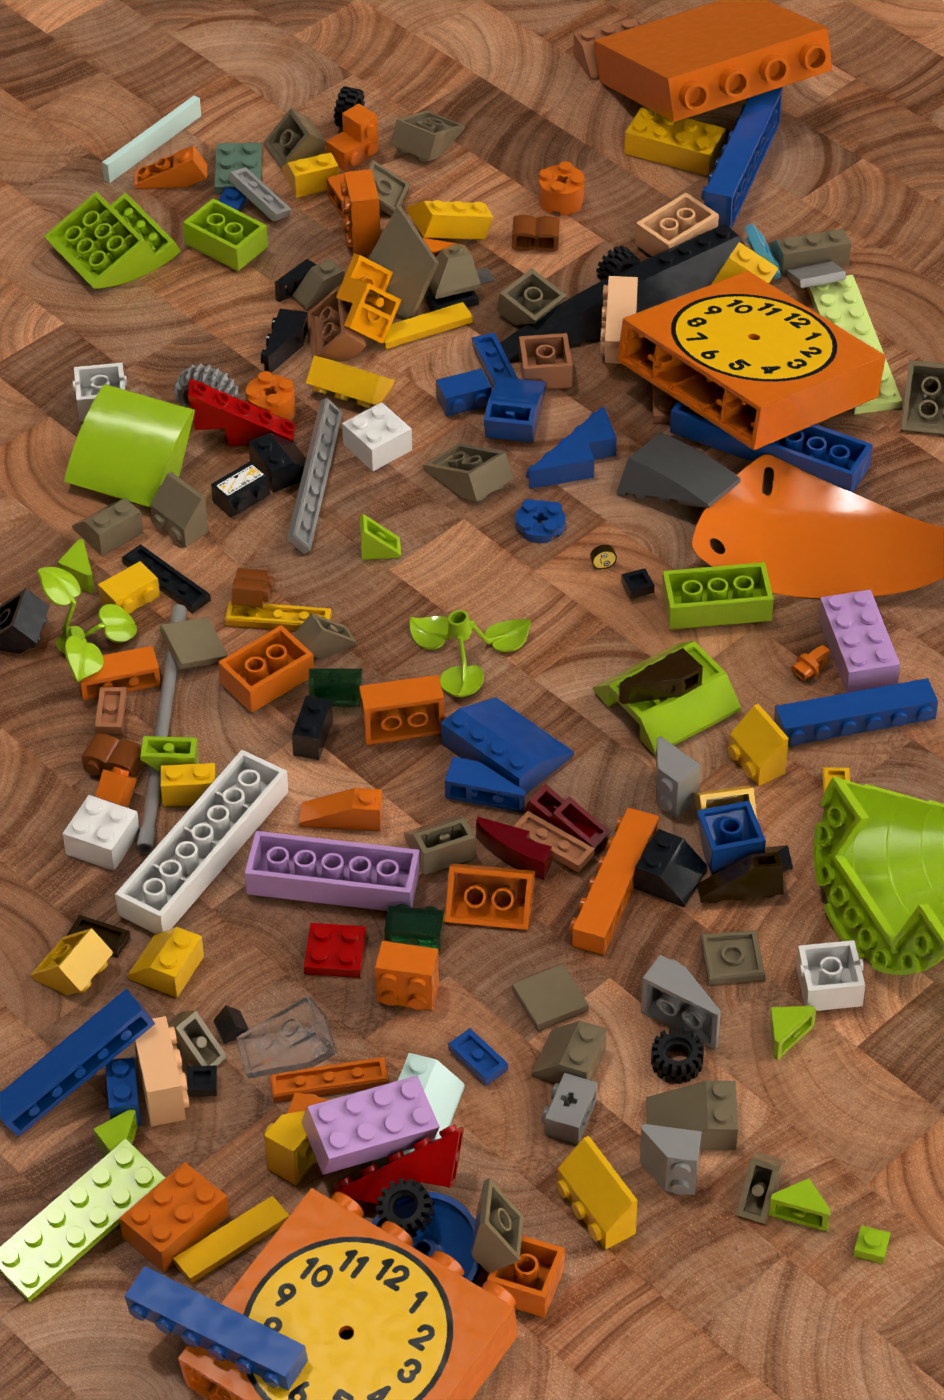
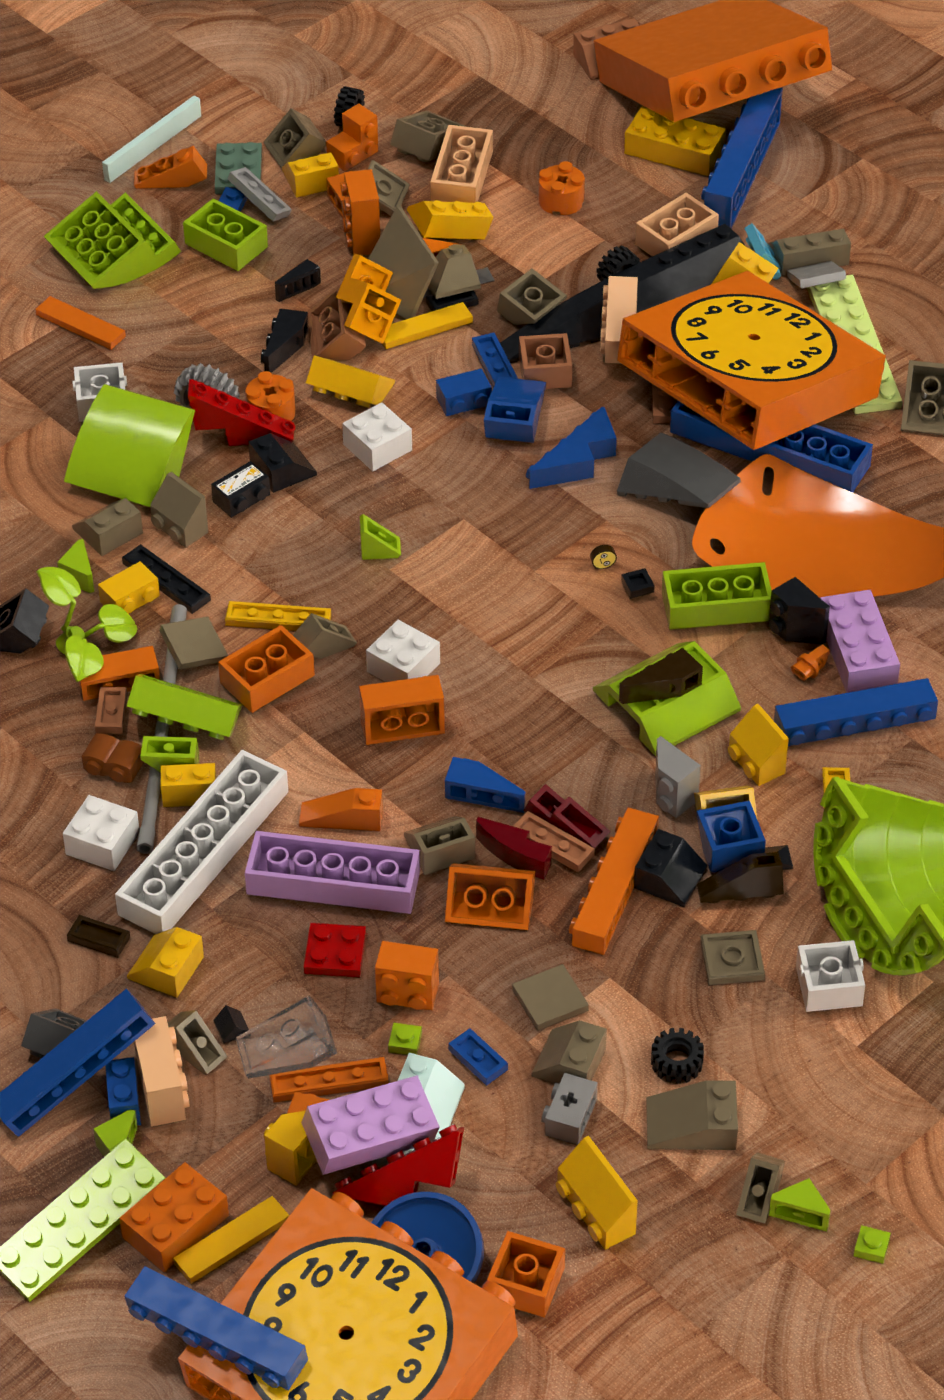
(48, 1029): none -> dark grey slope
(73, 963): yellow slope -> none
(80, 322): none -> orange tile
(116, 786): orange brick -> none
(183, 705): none -> lime slope
(202, 1081): black plate -> none
(252, 587): dark orange brick -> none
(312, 727): black brick -> none
(314, 476): light grey tile -> none
(318, 284): dark tan slope -> none
(336, 684): clear green brick -> none
(402, 654): none -> white brick
(404, 1039): none -> lime plate
(406, 1190): black tyre -> none
(415, 926): clear green brick -> none
(462, 164): none -> light nougat brick
(466, 680): lime plant -> none
(471, 470): dark tan slope -> none
(496, 1230): dark tan slope -> none
(504, 742): blue slope -> none
(531, 511): blue plate -> none
(535, 233): dark orange brick -> none
(671, 1157): light grey slope -> none
(679, 1001): light grey slope -> none
(789, 1026): lime slope -> none
(798, 613): none -> black slope

